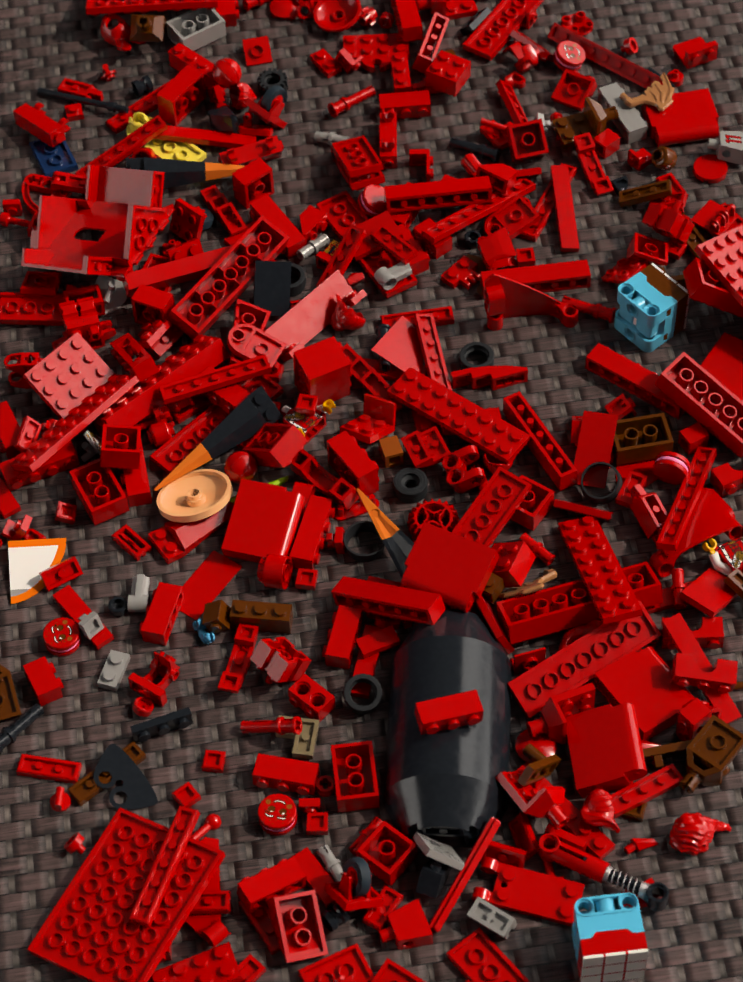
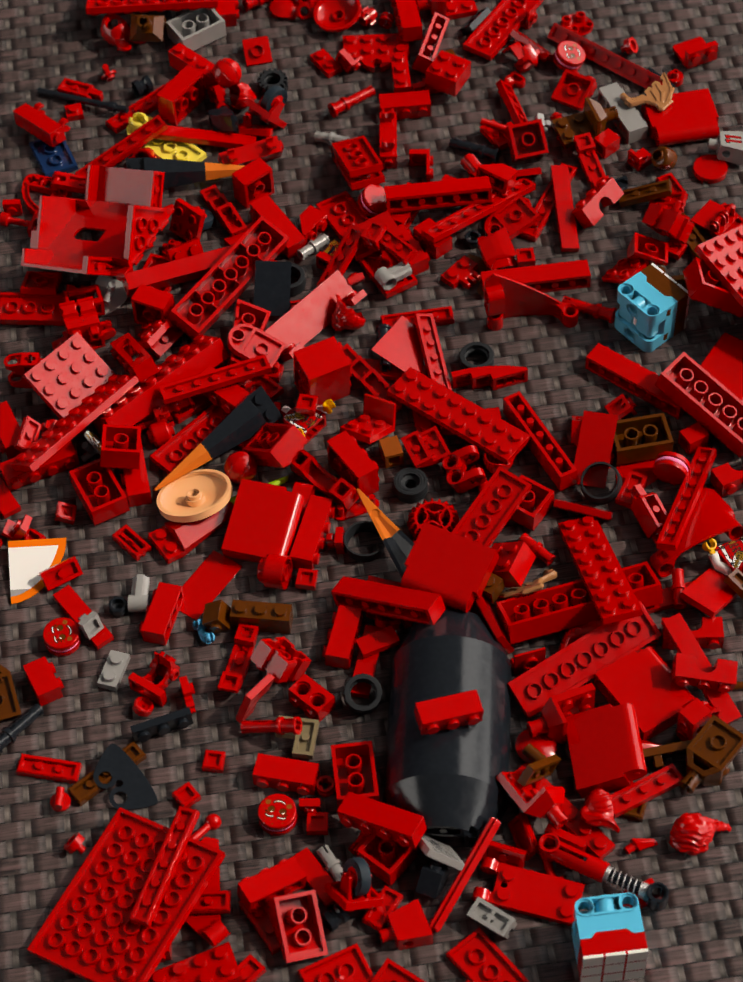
(187, 691): none -> red plate
(252, 697): none -> red tile
(373, 234): none -> red bracket
(382, 820): none -> red brick
(588, 211): none -> arch

